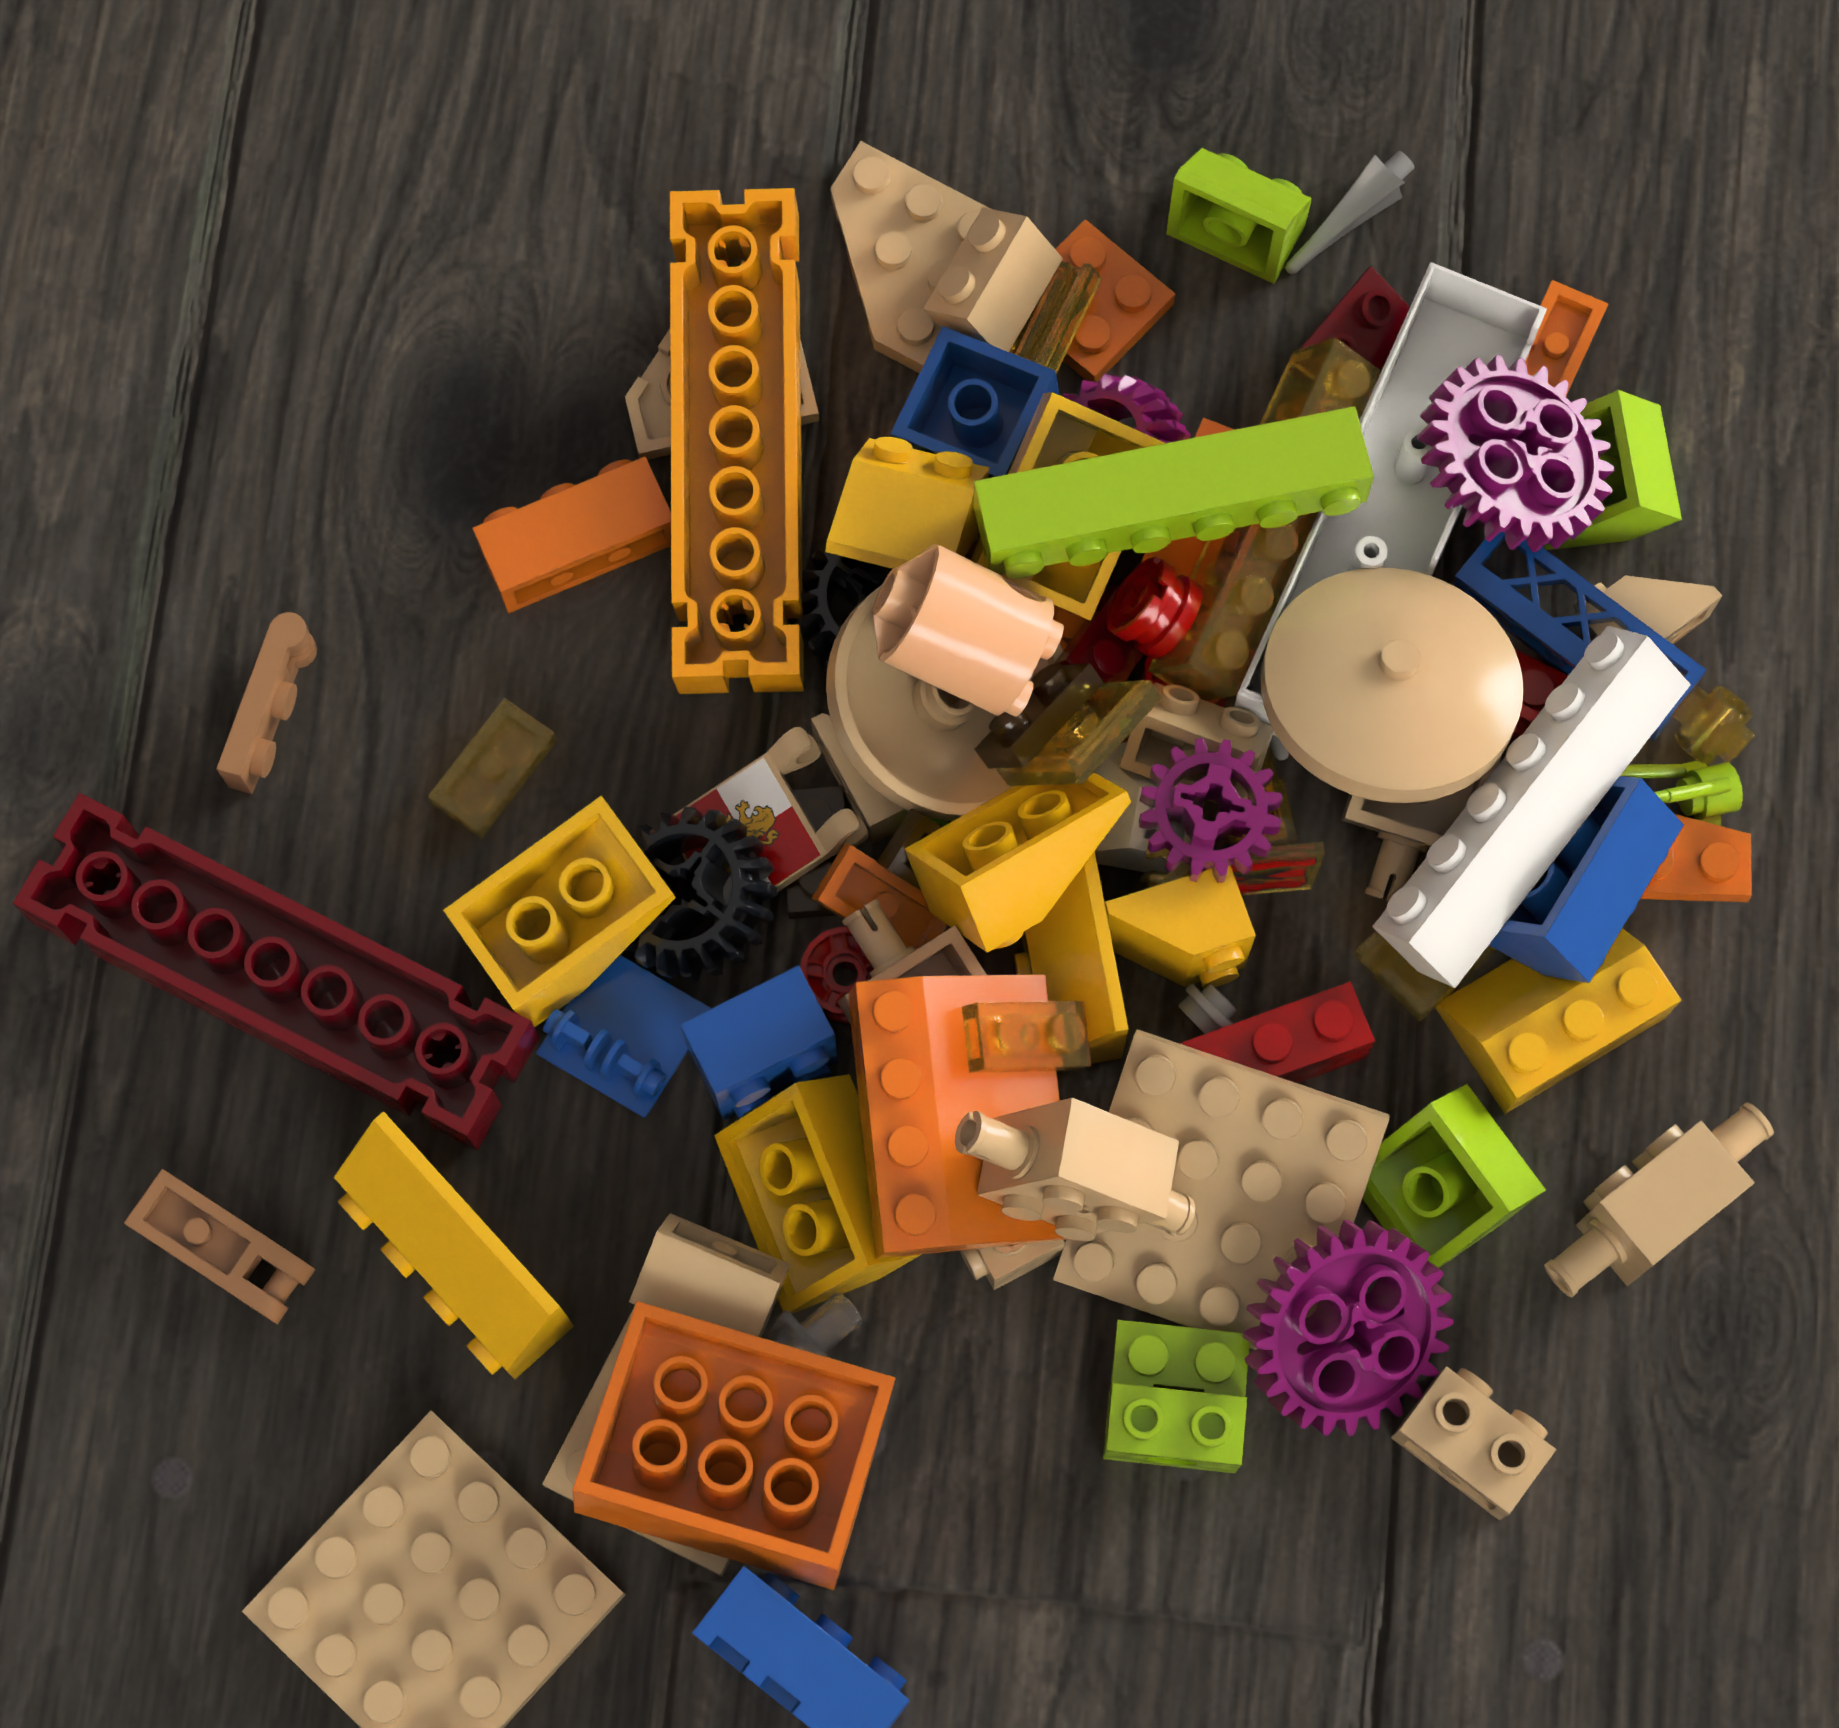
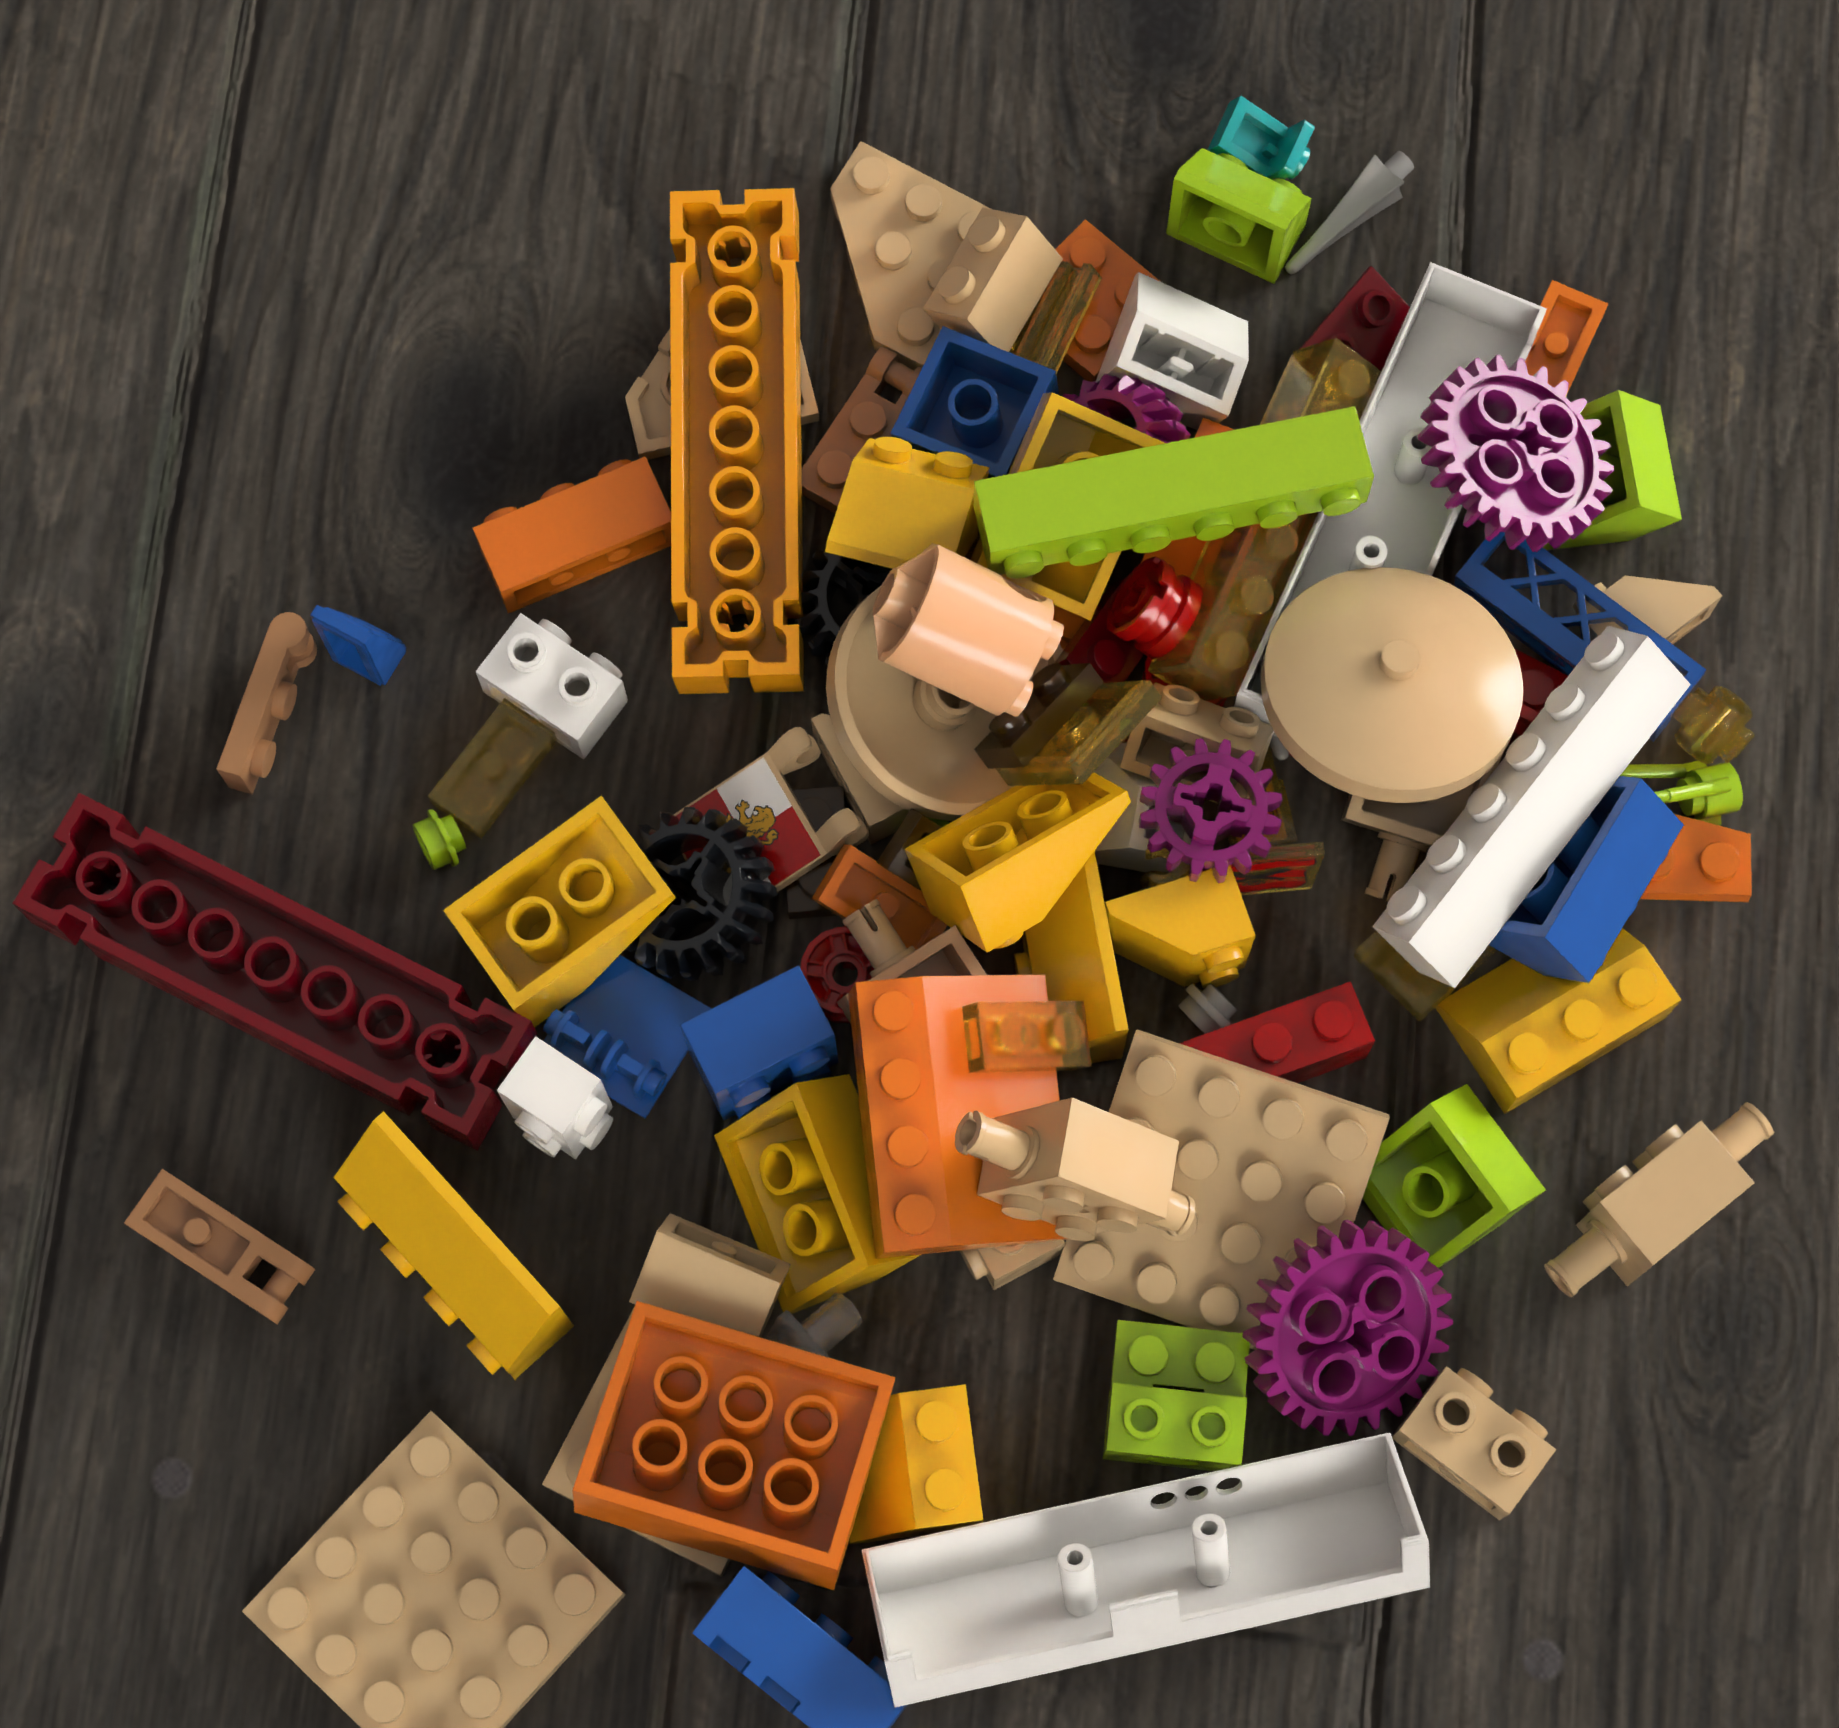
(358, 644): none -> blue slope
(439, 839): none -> lime plate
(554, 682): none -> white brick
(556, 1101): none -> white brick
(861, 418): none -> medium nougat plate
(921, 1469): none -> yellow slope
(1145, 1575): none -> white piece
(1181, 348): none -> white slope
(1262, 140): none -> teal bracket

